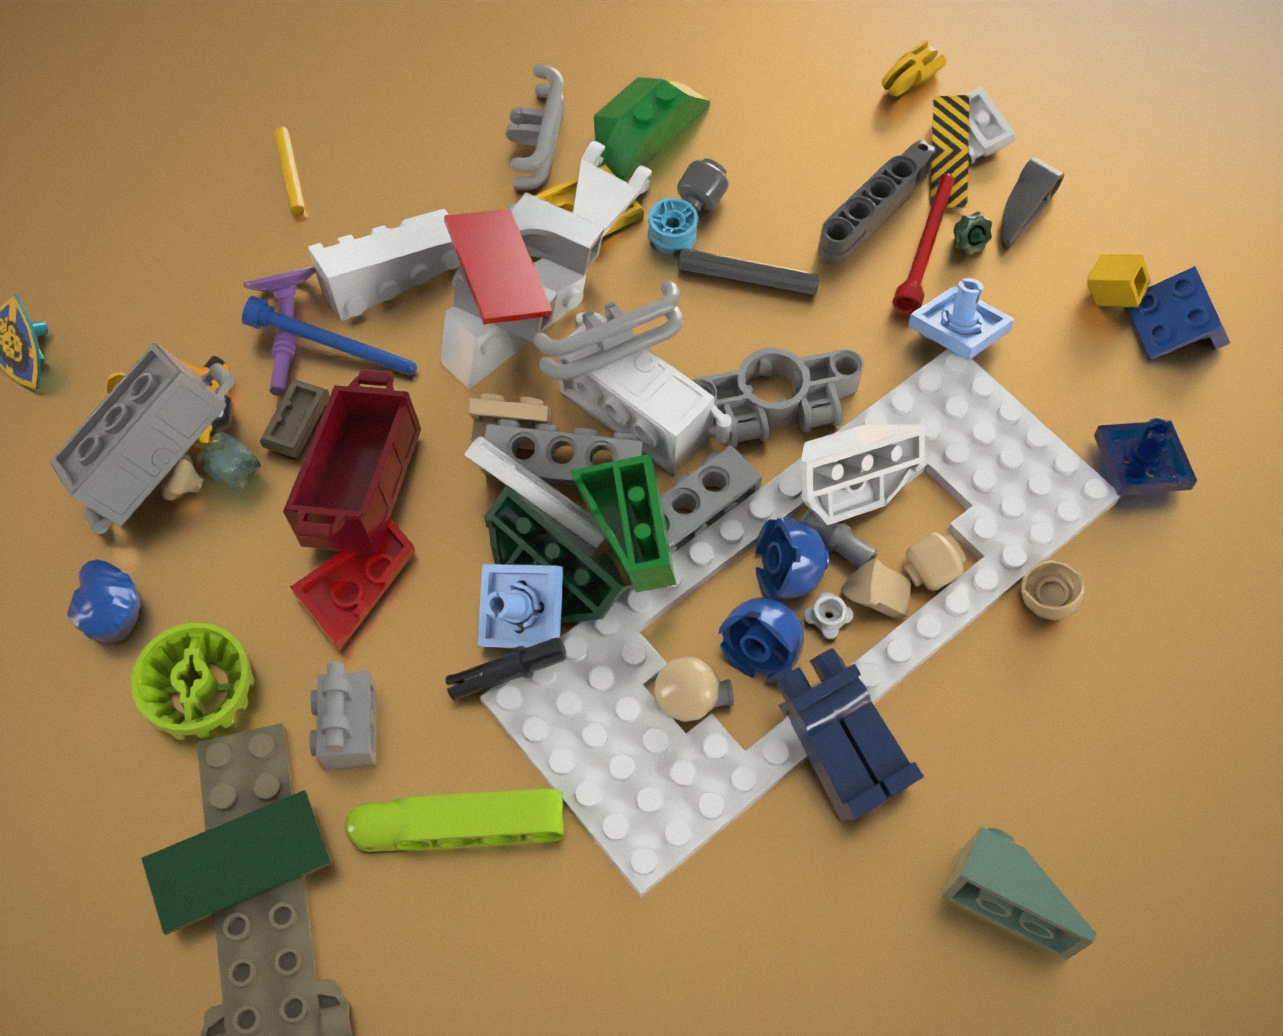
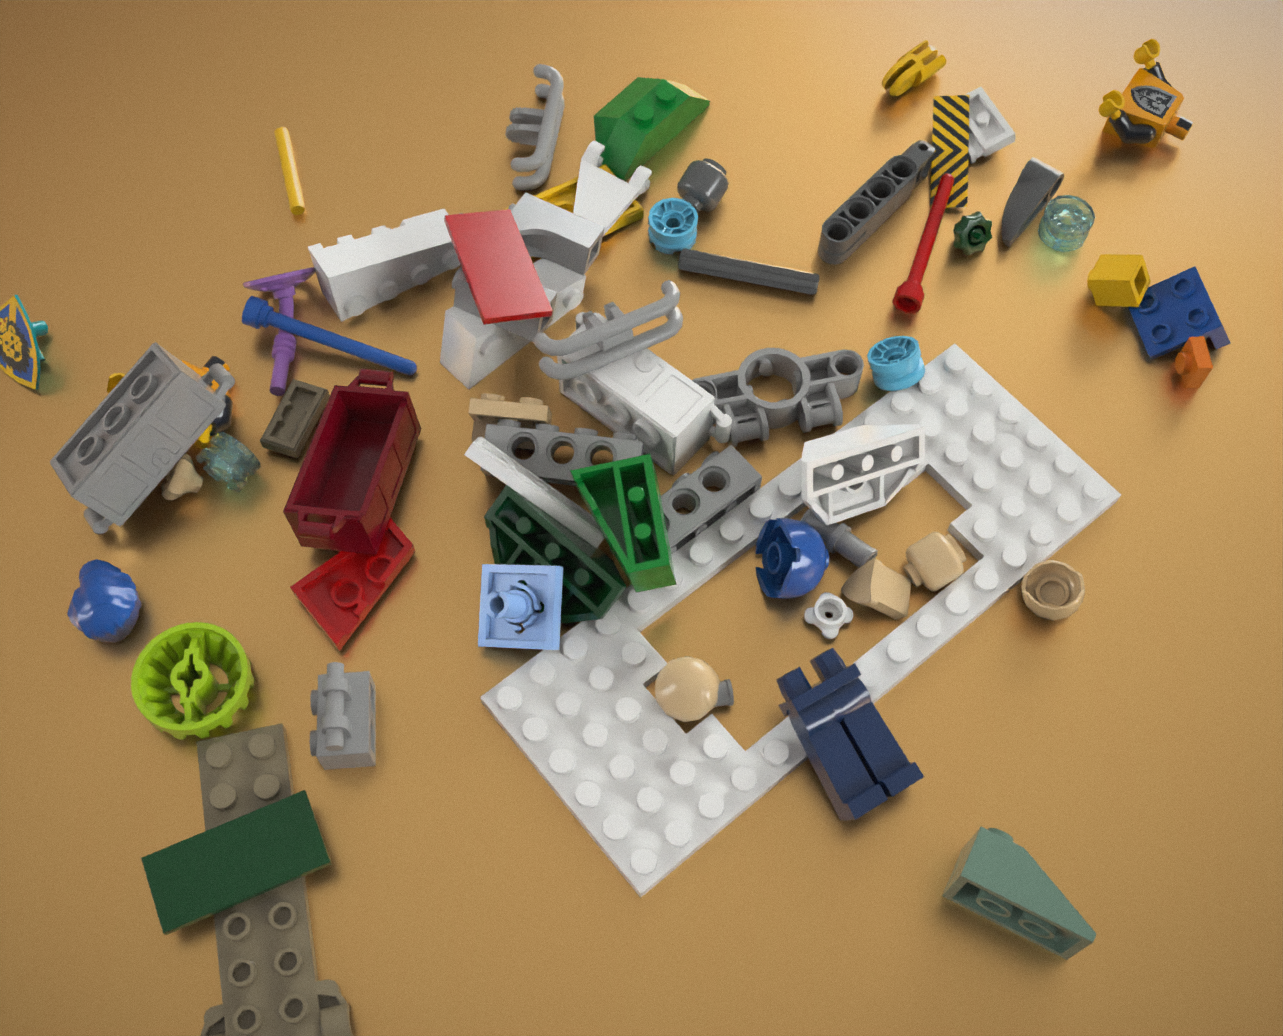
(458, 820): lime piece -> none
(506, 668): black axle -> none
(762, 638): blue cylinder -> none
(896, 363): none -> medium azure wheel
(961, 320): light blue plate -> none
(1066, 223): none -> clear light blue wheel
(1146, 105): none -> torso
(1148, 448): clear blue plate -> none
(1194, 362): none -> orange plate

